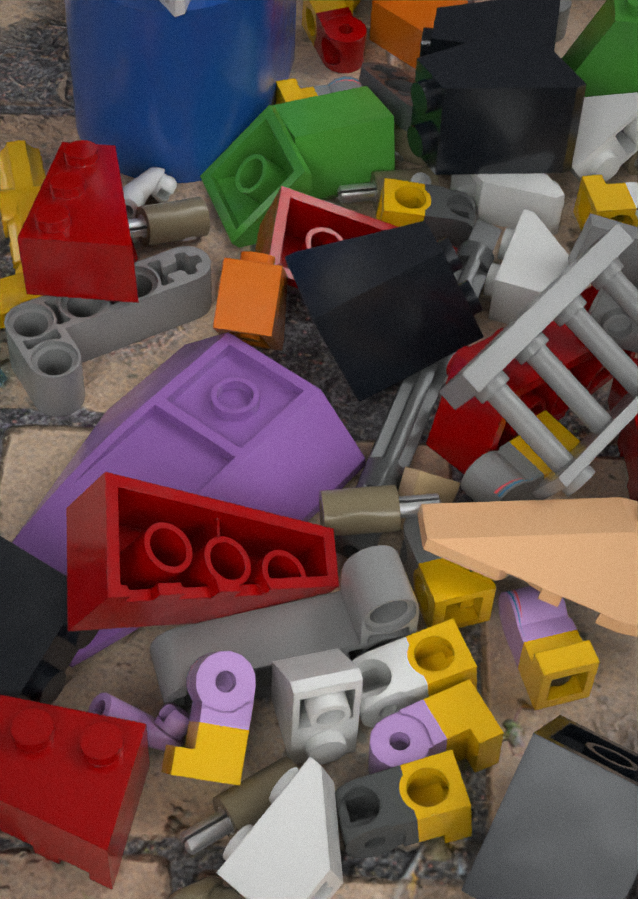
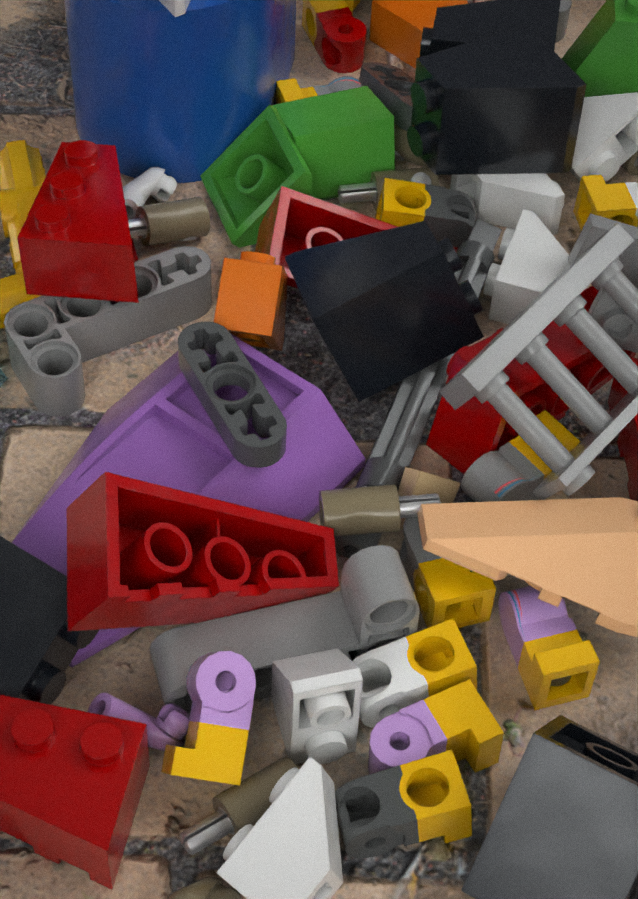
(232, 416): none -> dark grey beam

